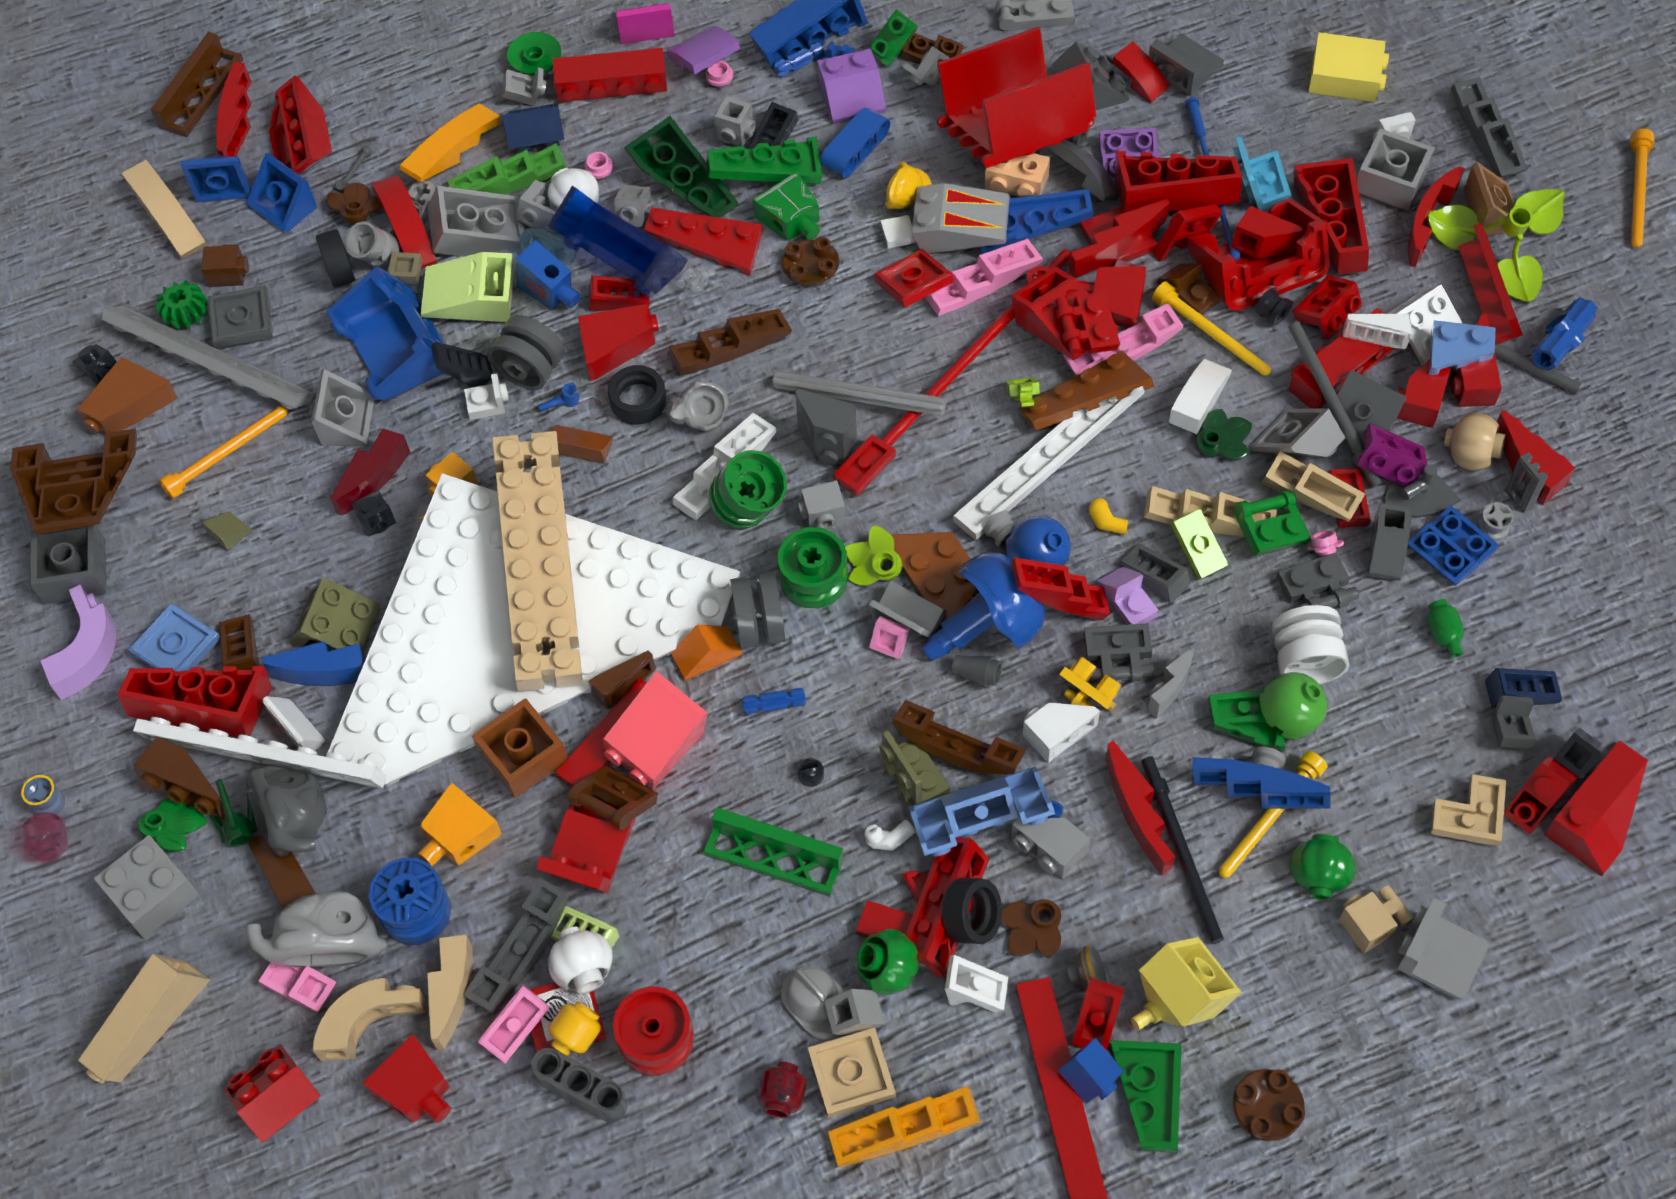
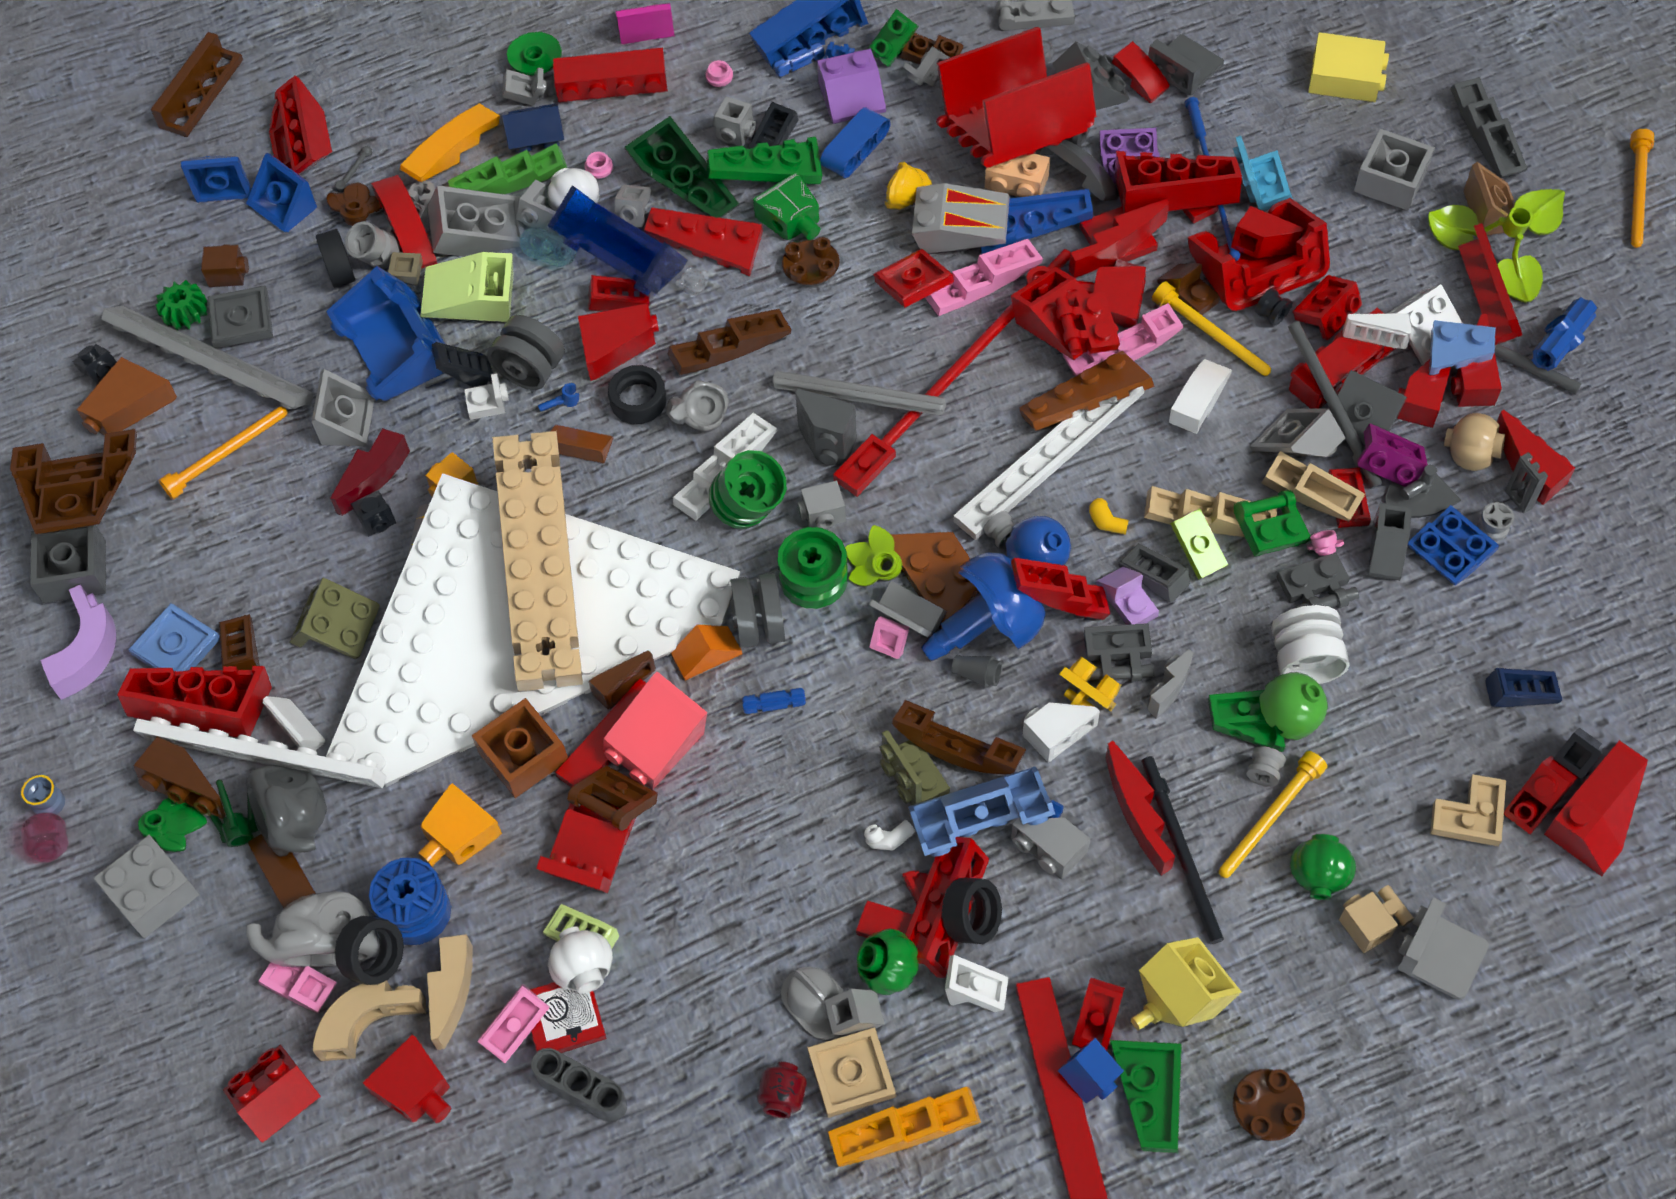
(142, 1016): tan slope -> none
(164, 209): tan slope -> none
(226, 529): olive slope -> none
(234, 104): red slope -> none
(317, 665): blue slope -> none
(389, 955): none -> black tyre
(521, 949): dark grey slope -> none
(545, 277): blue torso -> none
(574, 1028): yellow head -> none
(648, 1011): red wheel -> none
(704, 49): medium lavender slope -> none
(778, 840): green fence -> none
(812, 776): black hinge -> none
(897, 231): white tile -> none
(1022, 390): lime plate -> none
(1028, 931): reddish brown plate -> none
(1086, 966): dark grey piece -> none
(1185, 224): red wing -> none
(1226, 433): dark green plate -> none
(1275, 786): blue slope -> none
(1332, 194): red wedge -> none
(1398, 124): white bracket -> none
(1440, 192): red slope -> none
(1446, 626): green plant -> none
(1513, 722): dark grey bracket -> none

